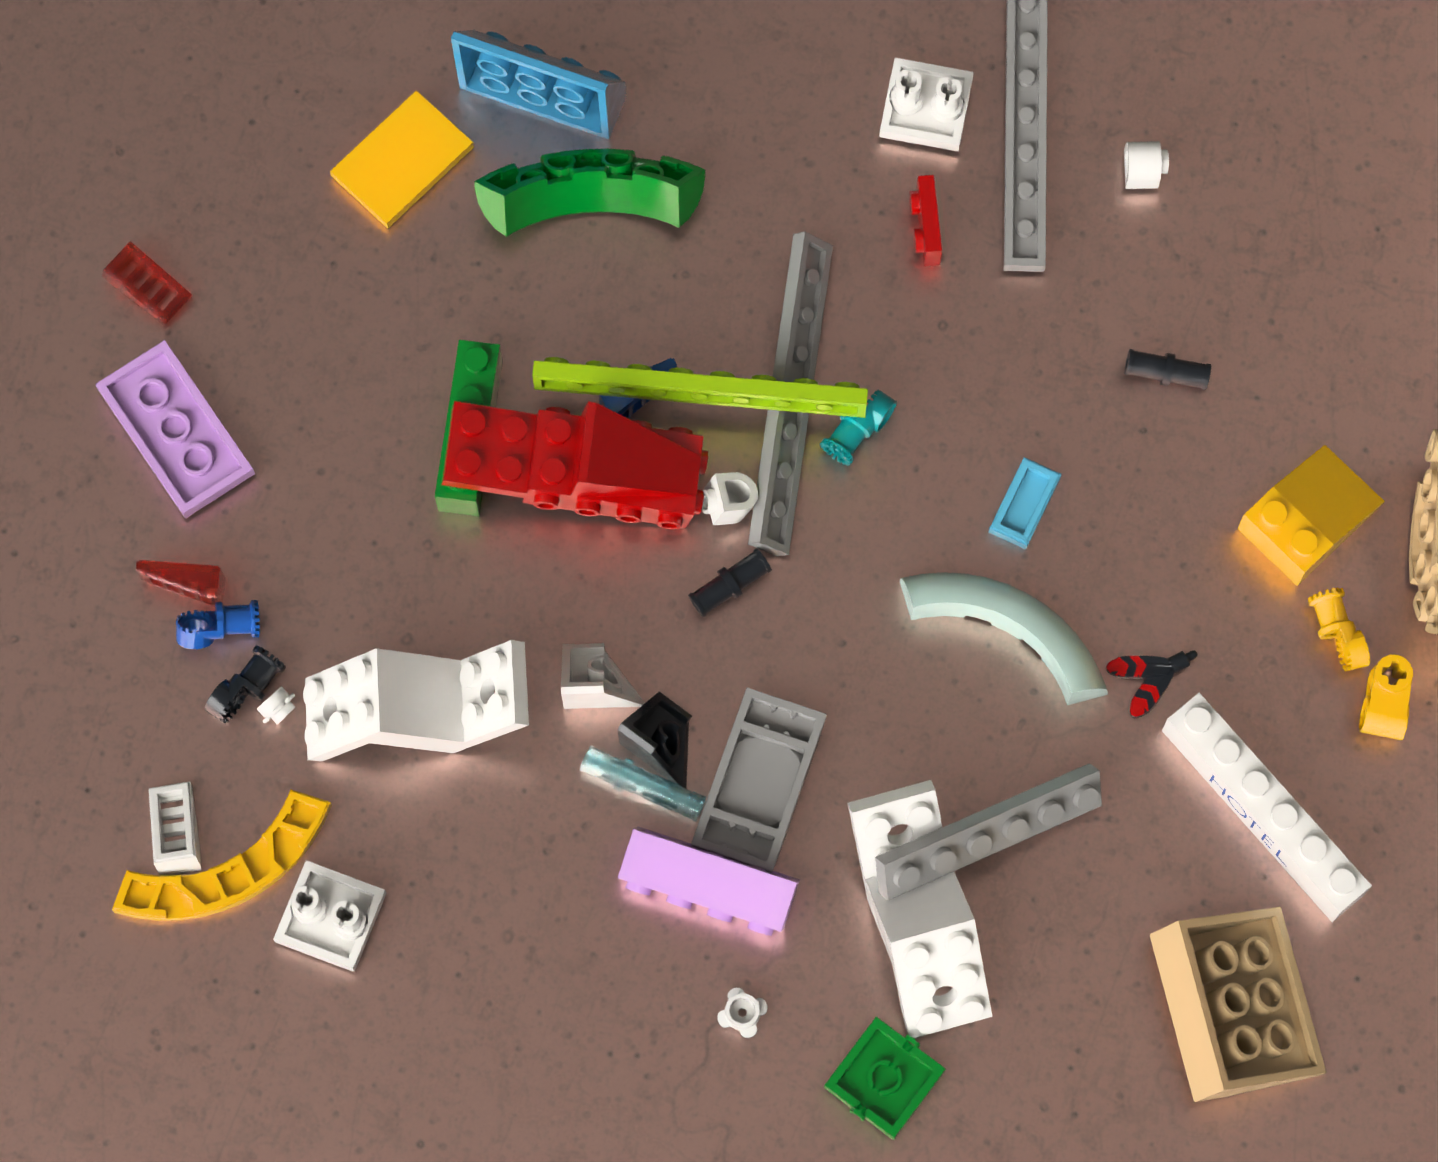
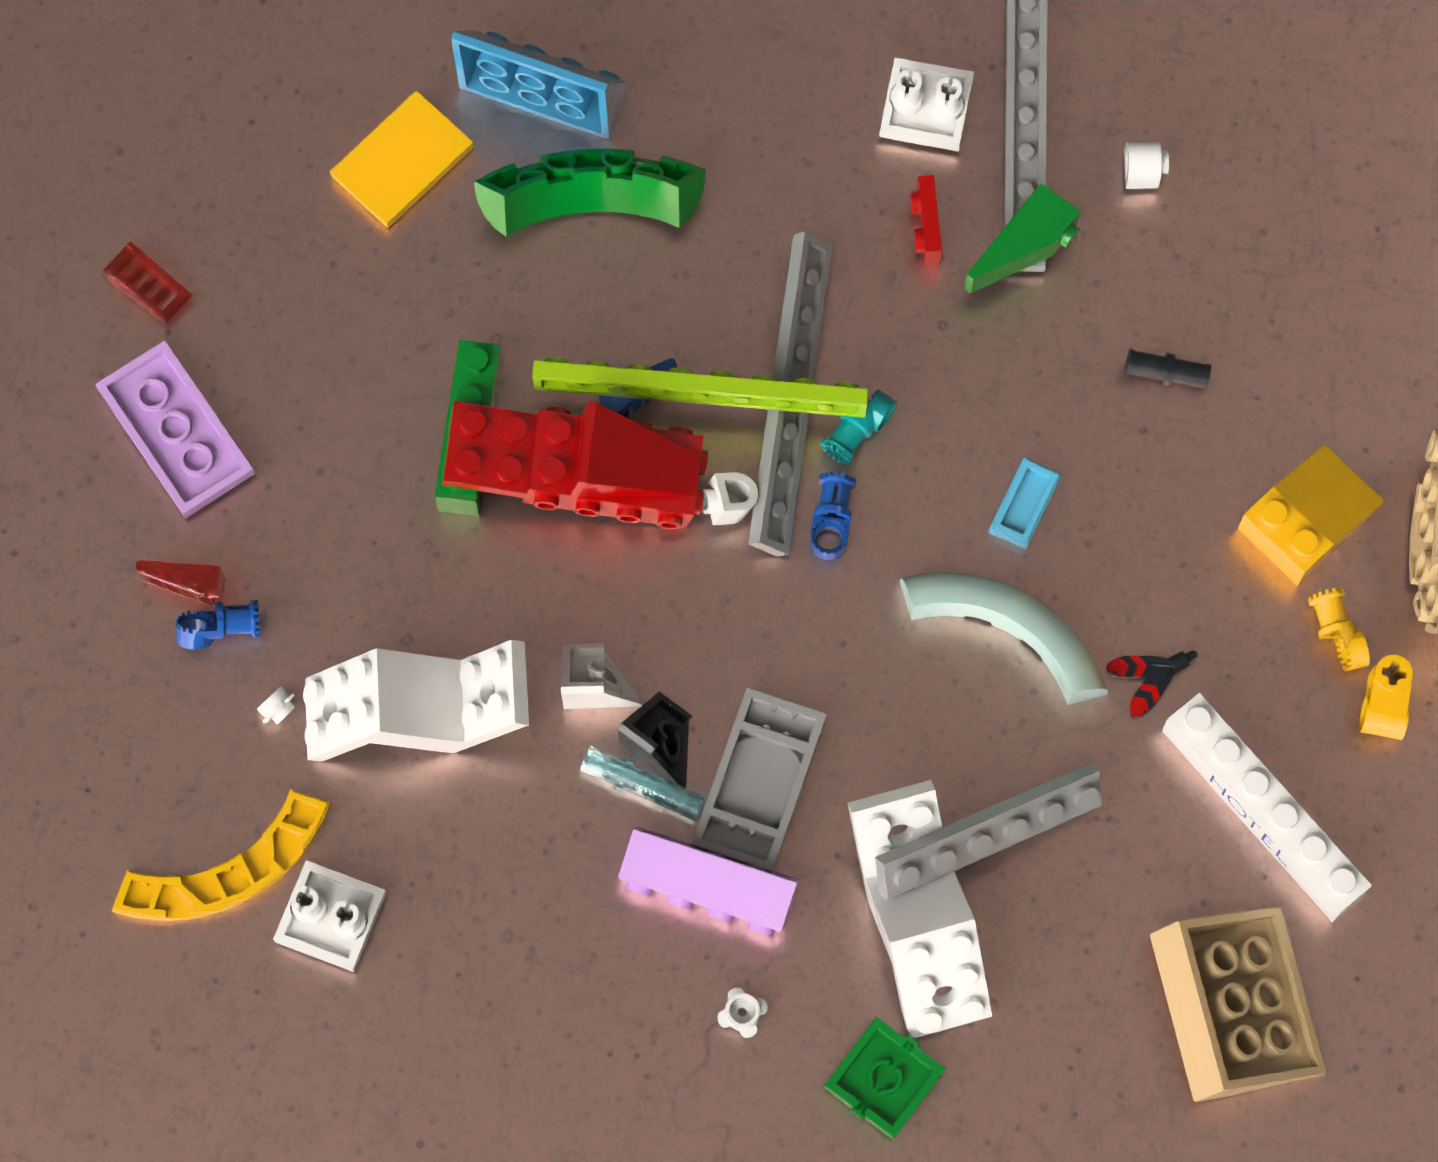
(179, 855): white slope -> none
(251, 681): black connector -> none
(729, 582): black pin -> none
(831, 514): none -> blue connector
(1030, 237): none -> green slope

